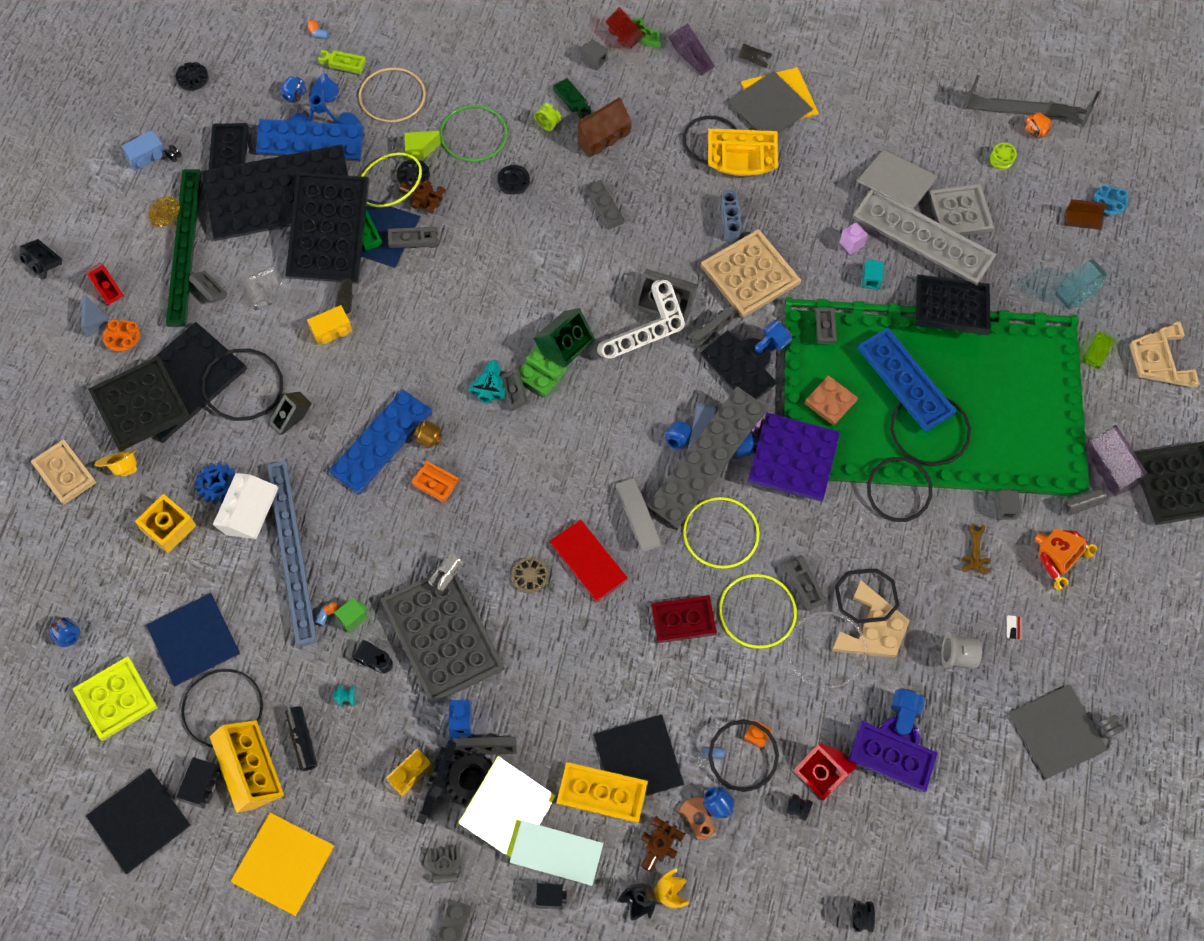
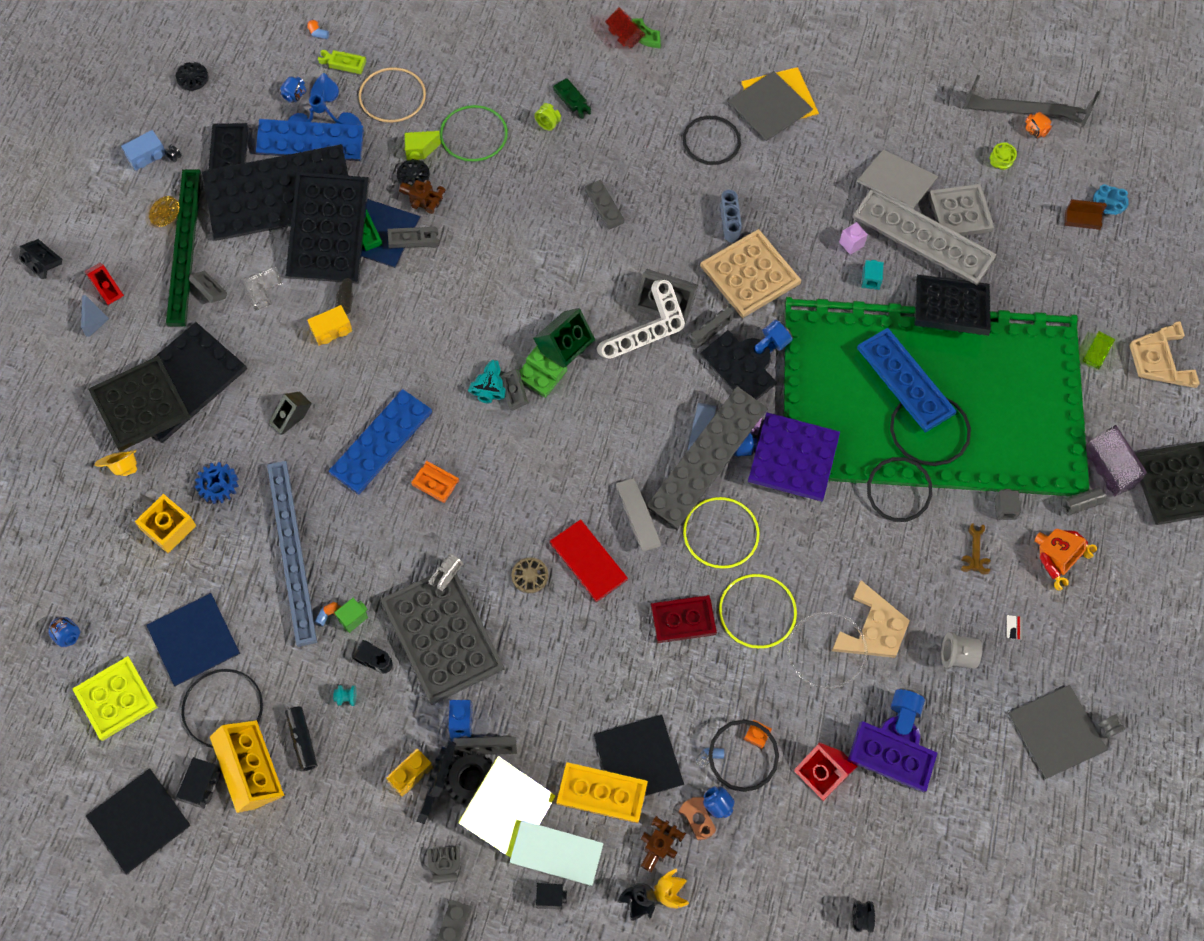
(63, 472): tan plate -> none
(121, 335): orange dish -> none
(245, 506): white slope -> none
(254, 416): black piece -> none
(282, 864): yellow piece -> none
(399, 200): neon yellow piece -> none
(428, 434): pearl gold head -> none
(513, 179): black wheel -> none
(594, 54): dark grey brick -> none
(604, 127): reddish brown slope -> none
(678, 435): blue head -> none
(690, 49): clear purple slope -> none
(742, 151): yellow slope -> none
(751, 54): clear smoke hinge -> none
(794, 805): black wheel -> none
(805, 583): dark grey plate -> none
(825, 325): dark grey plate -> none
(831, 400): nougat plate -> none
(870, 619): black piece -> none
(1081, 284): clear light blue piece -> none

